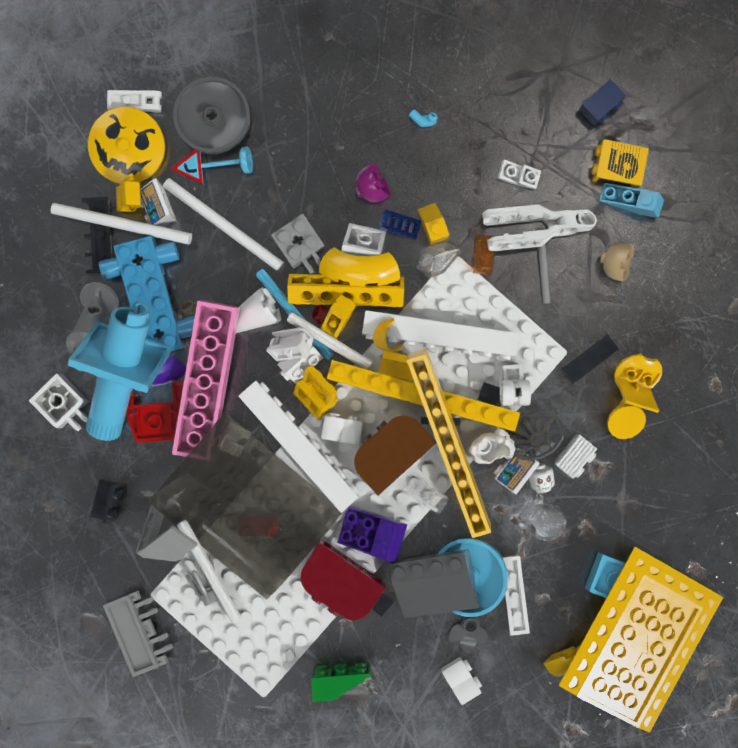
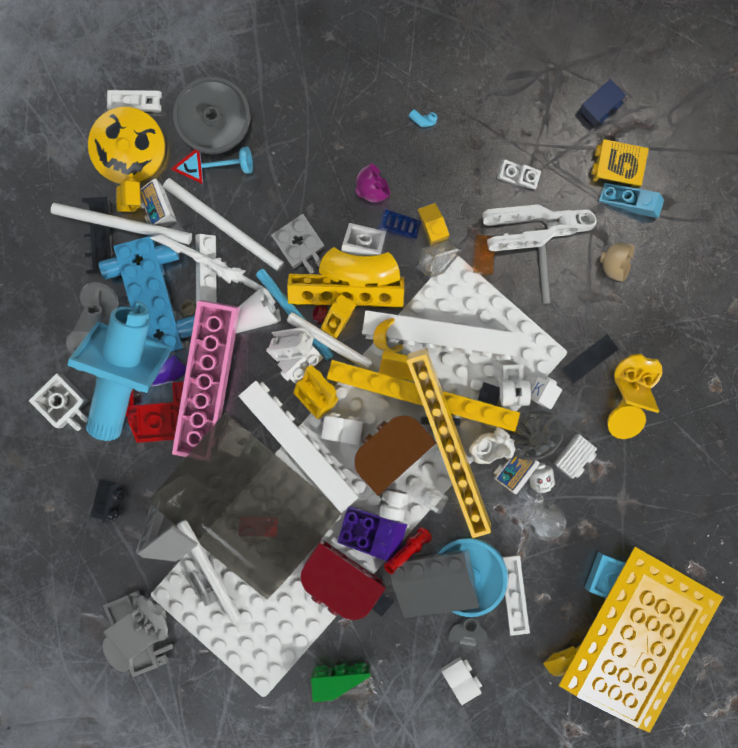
(134, 633): none -> light grey piece
(204, 276): none -> white plate
(216, 264): none -> white sword
(393, 505): none -> white wheel
(413, 545): none -> red pin
(545, 392): none -> white brick

